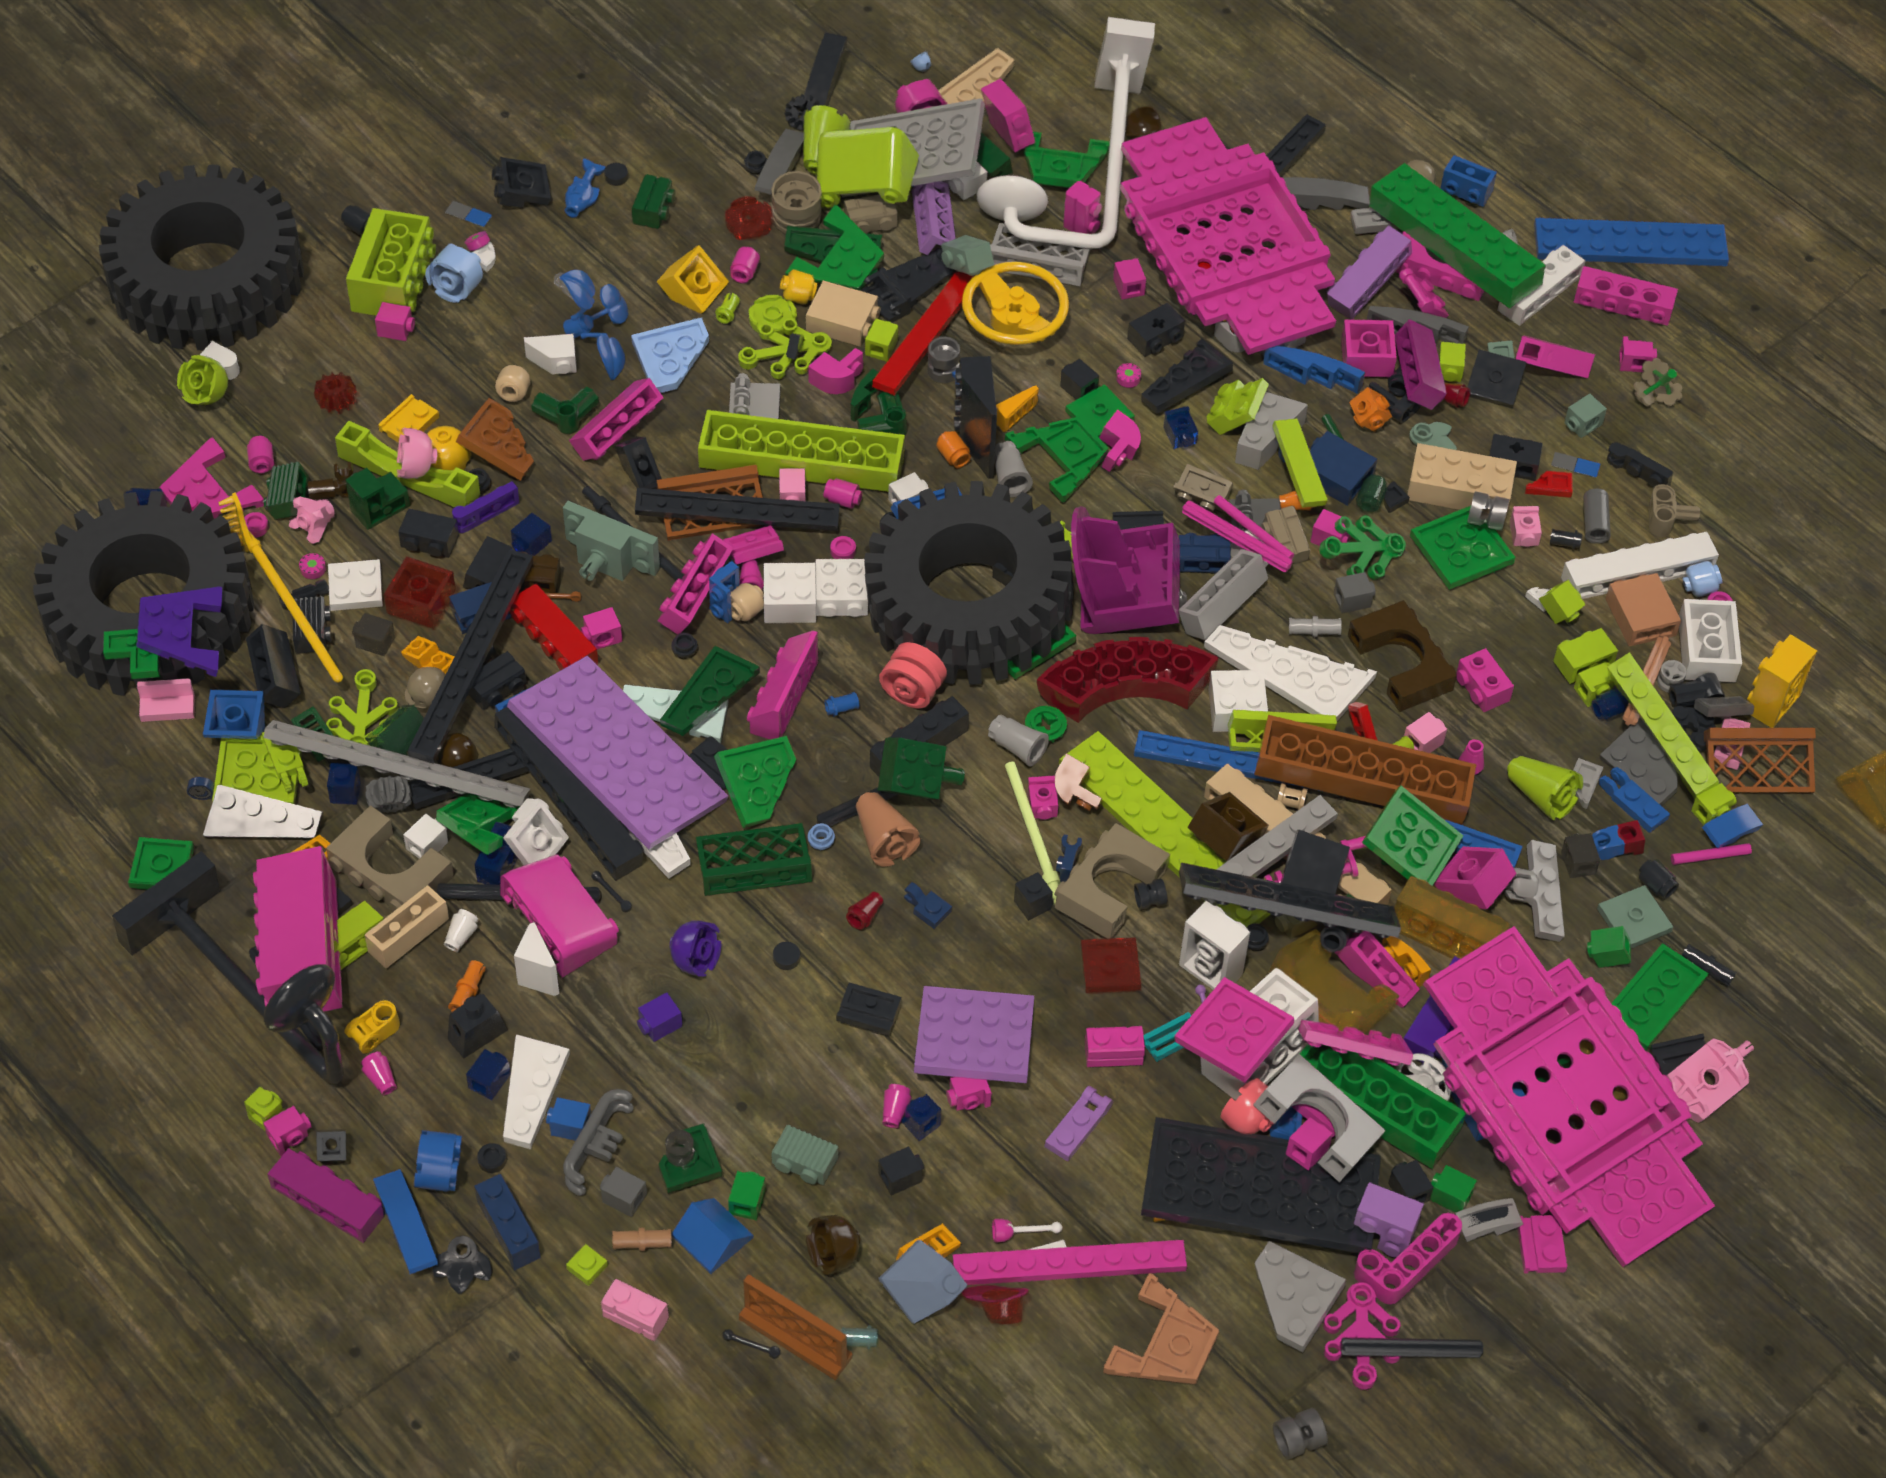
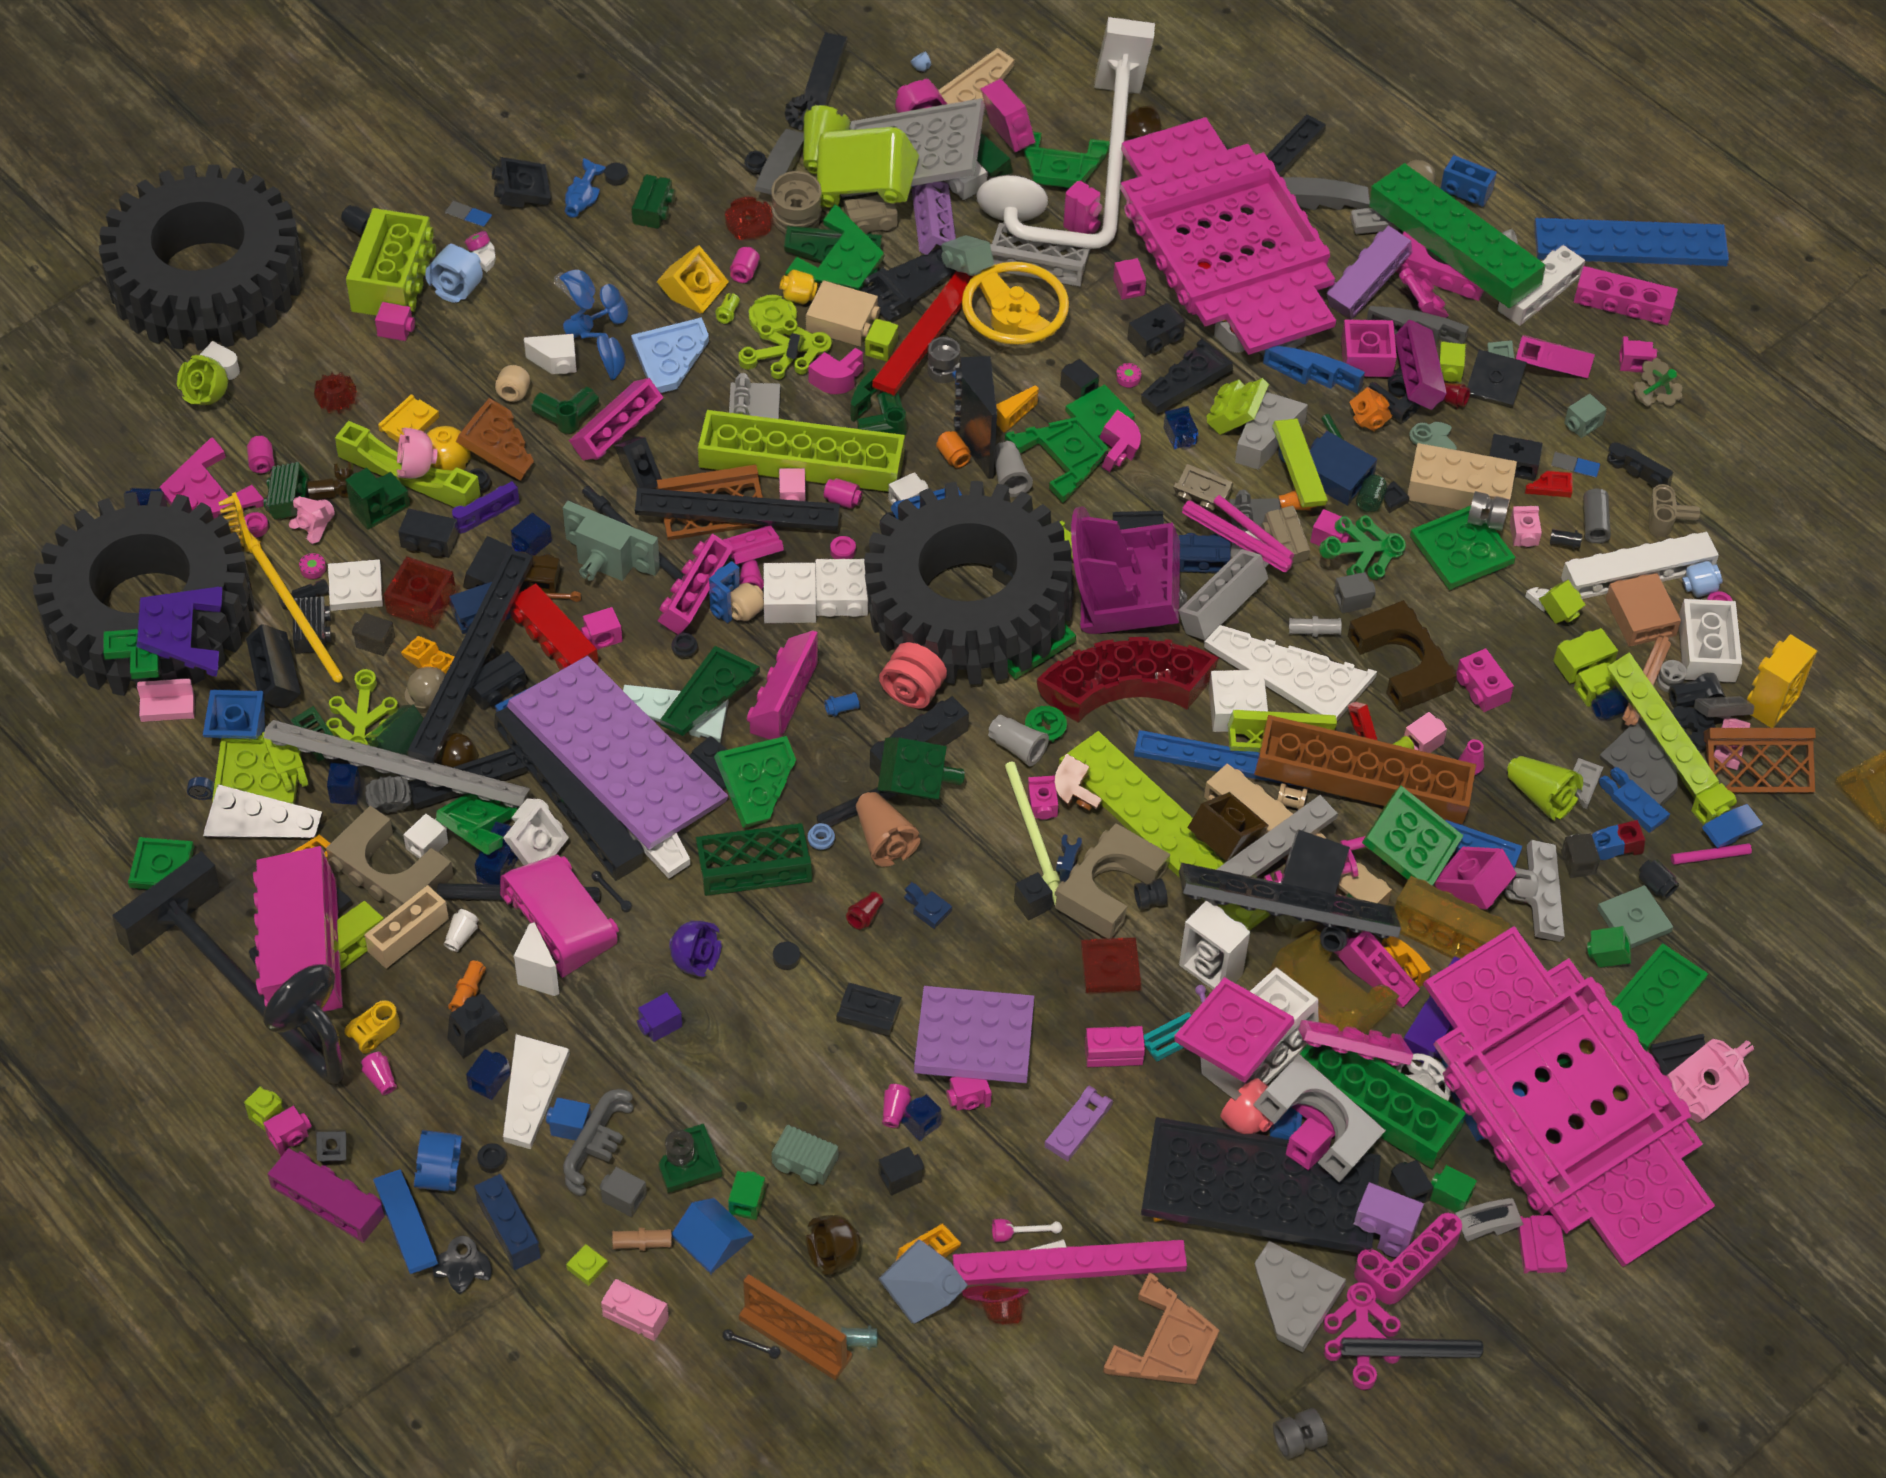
(1258, 936): black plate -> none
(1709, 964): black pin -> none

